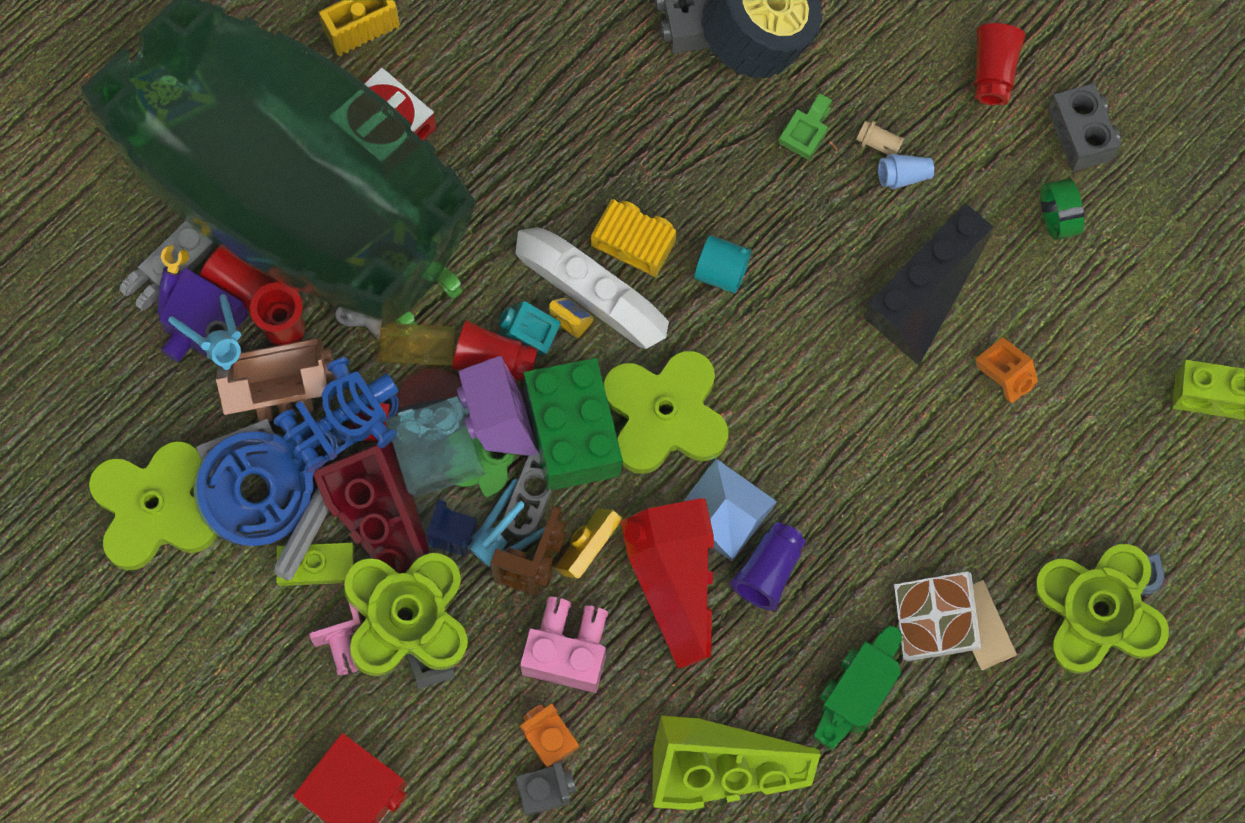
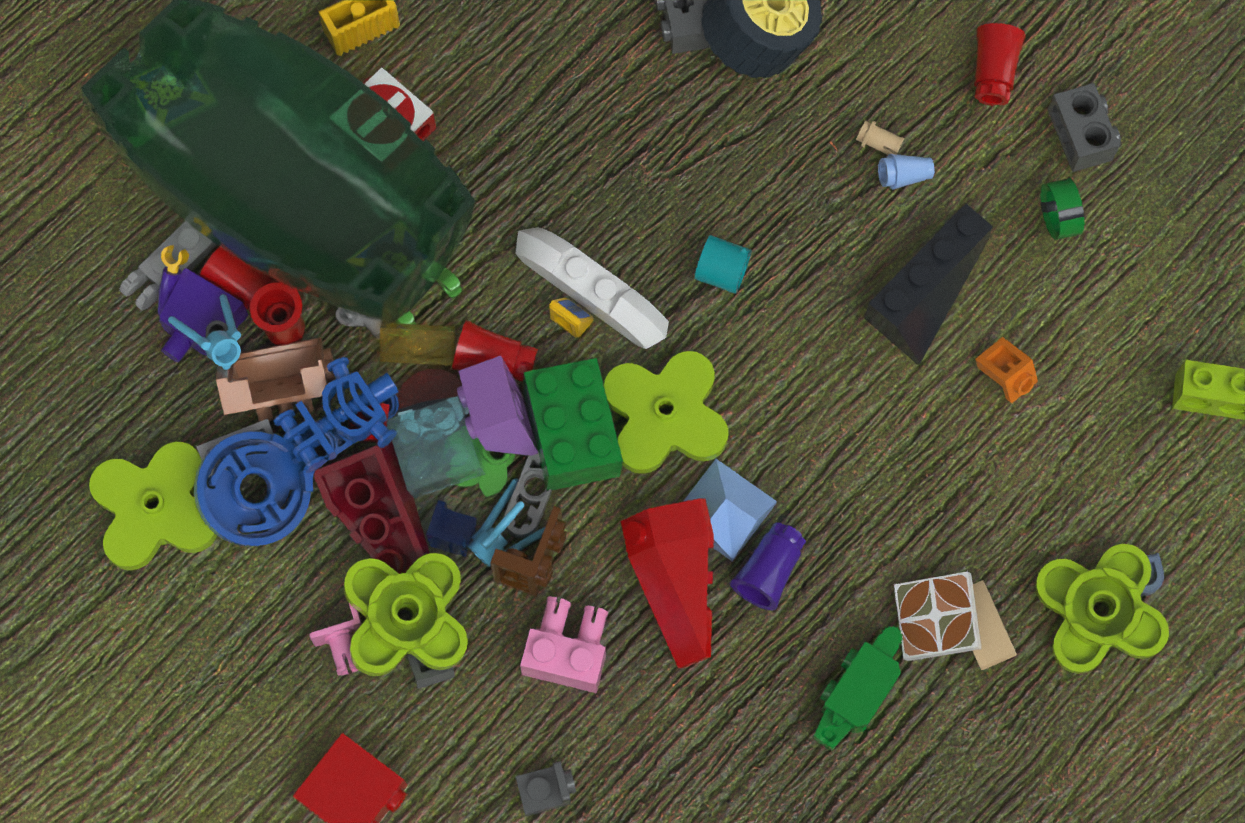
(301, 537): light grey axle -> none
(321, 564): lime plate -> none
(529, 325): teal bracket -> none
(548, 735): orange bracket -> none
(587, 543): yellow plate -> none
(634, 237): yellow brick -> none
(713, 761): lime wedge -> none
(806, 130): bright green plate -> none

